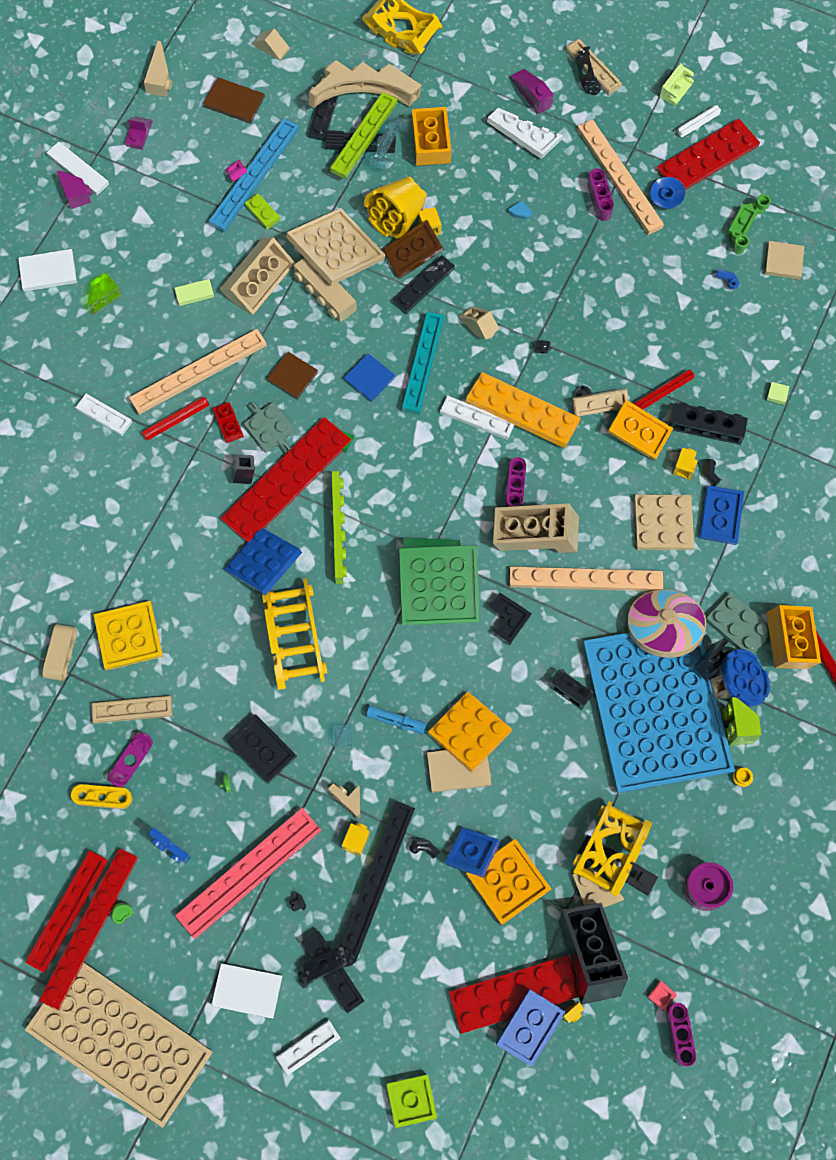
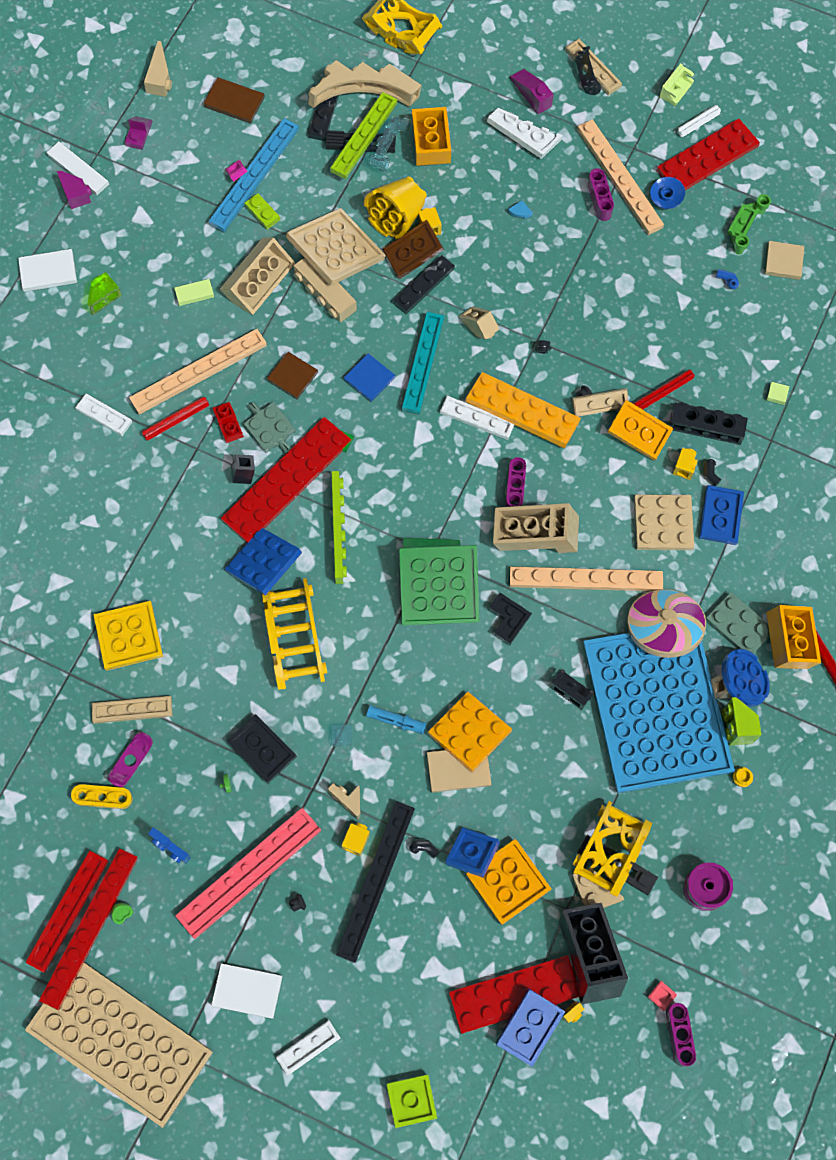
(59, 652): tan beam -> none
(272, 44): tan slope -> none
(336, 958): black piece -> none
(337, 980): black plate -> none
(712, 659): black hinge -> none

